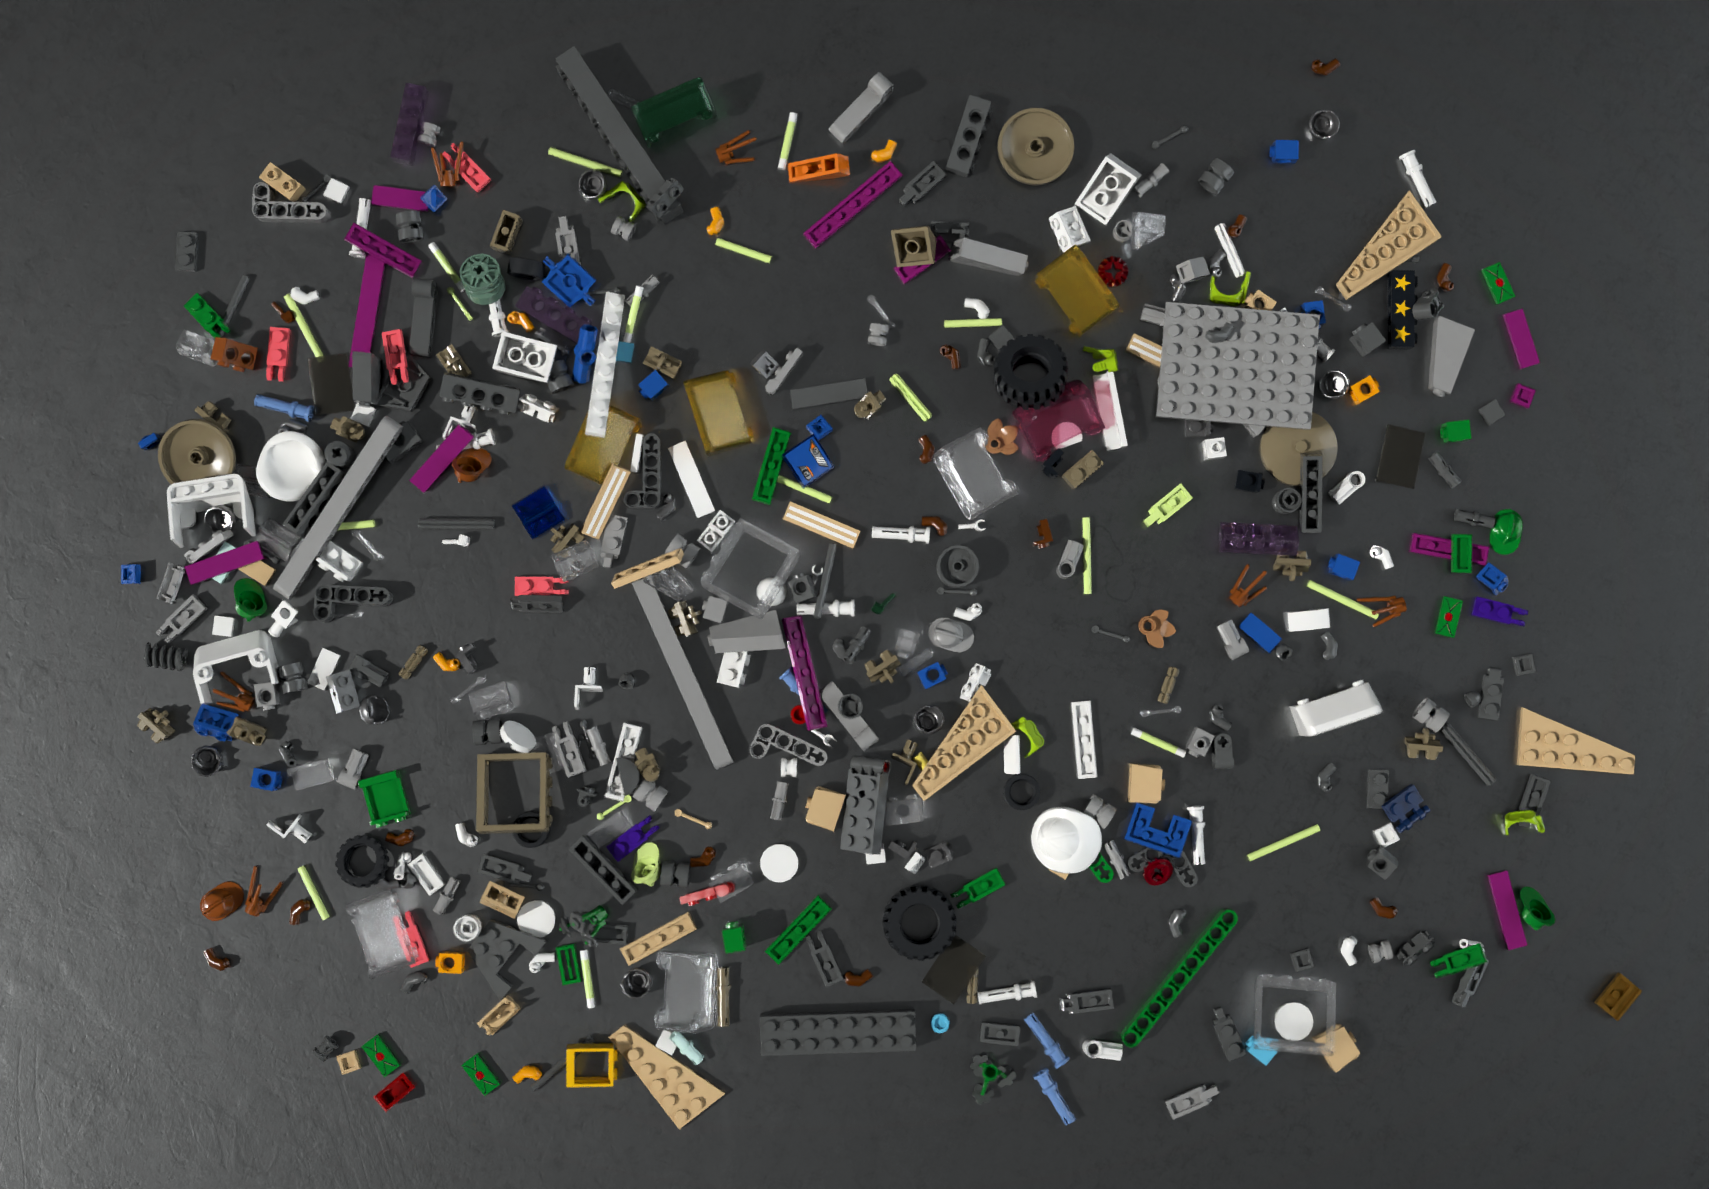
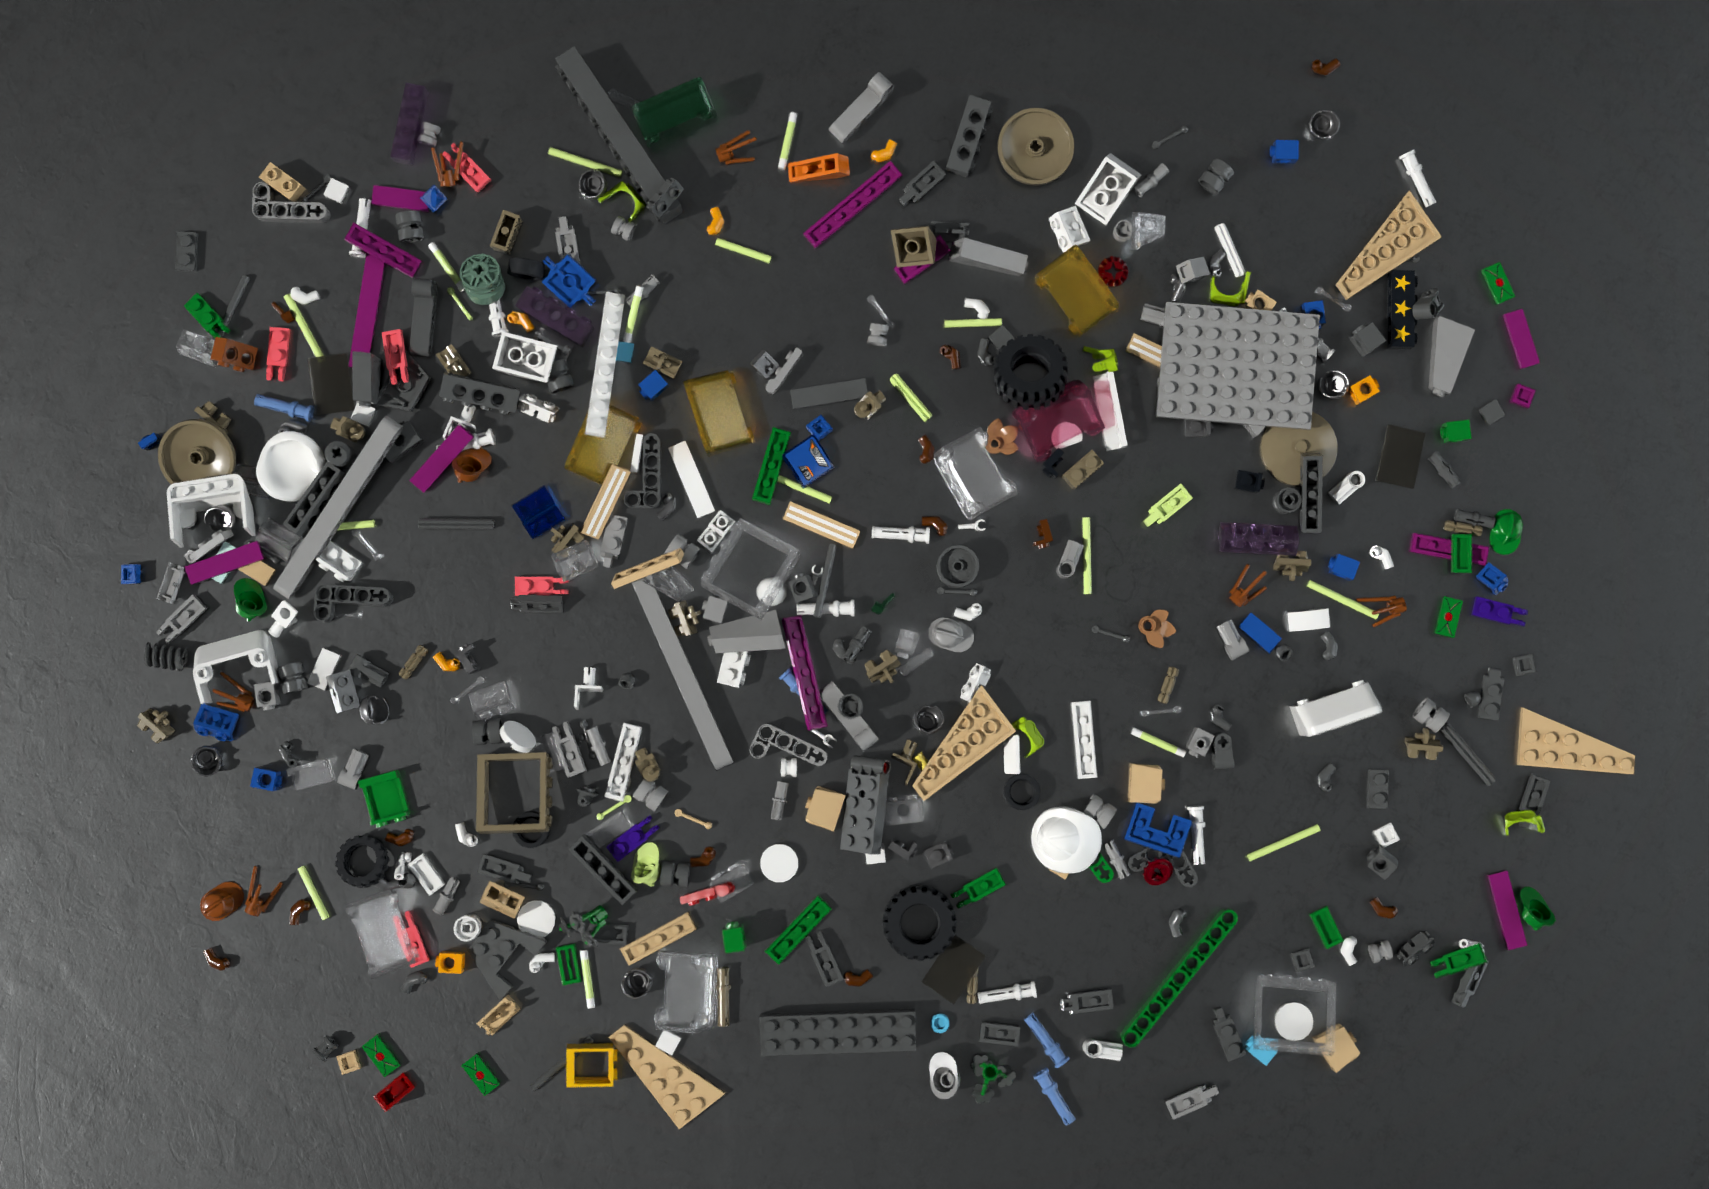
(223, 626): white tile -> none
(247, 731): dark tan hips -> none
(294, 828): white bracket -> none
(463, 540): white hand -> none
(527, 1072): light orange arm -> none
(585, 344): blue piece -> none
(629, 775): dark grey tile -> none
(686, 1047): light aqua pin -> none
(797, 715): red tile -> none
(915, 863): white tile -> none
(923, 675): blue brick -> none
(944, 1075): none -> light grey piece
(1214, 449): white brick -> none
(1220, 335): dark grey arm -> none
(1236, 228): reddish brown arm -> none
(1326, 927): none -> green tile
(1401, 804): dark blue plate -> none
(1442, 278): reddish brown arm -> none
(1463, 528): none -> dark tan axle
(1618, 996): pearl gold plate -> none

